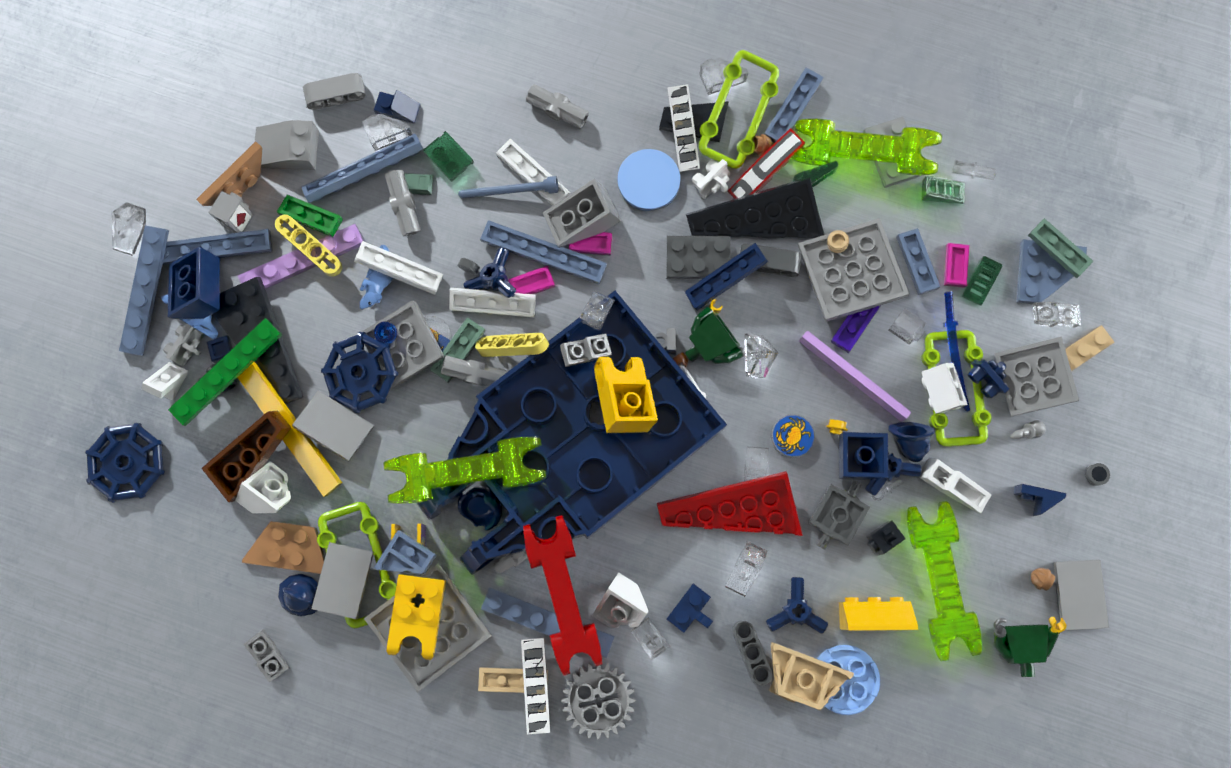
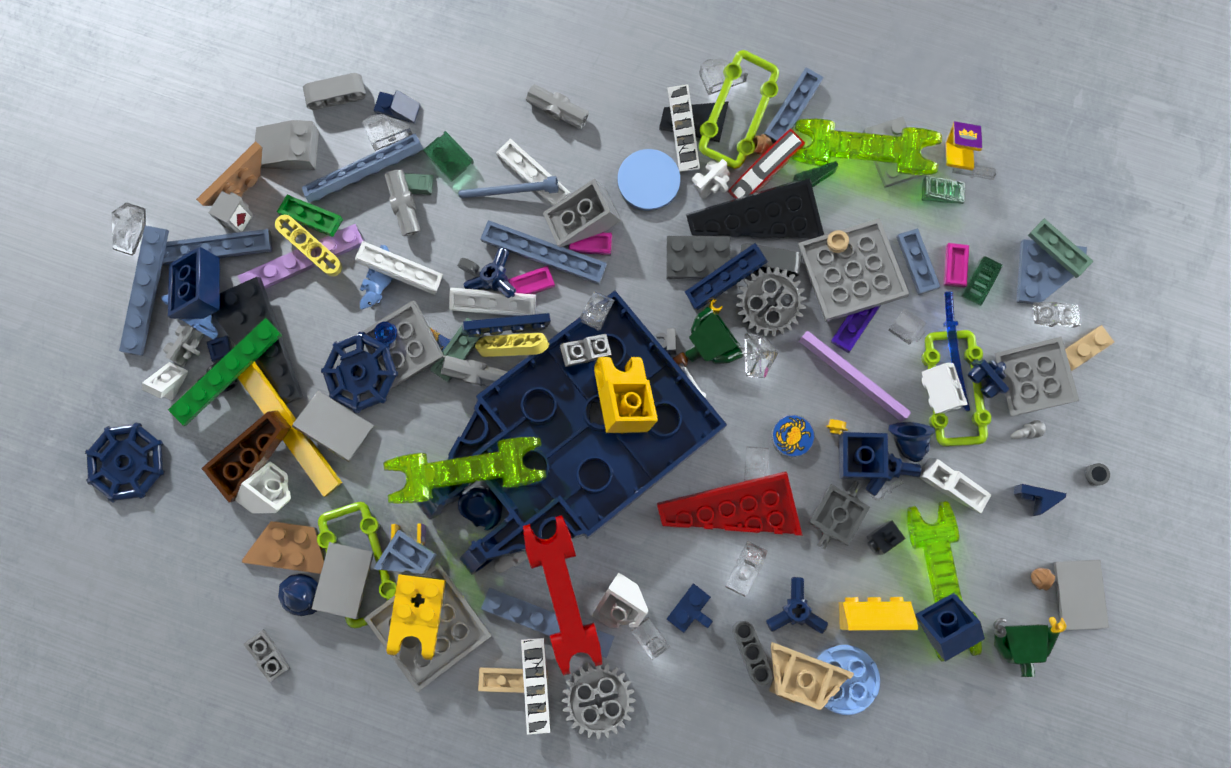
(514, 324): none -> dark blue plate
(785, 314): none -> light grey gear
(950, 626): none -> dark blue slope
(961, 143): none -> piece

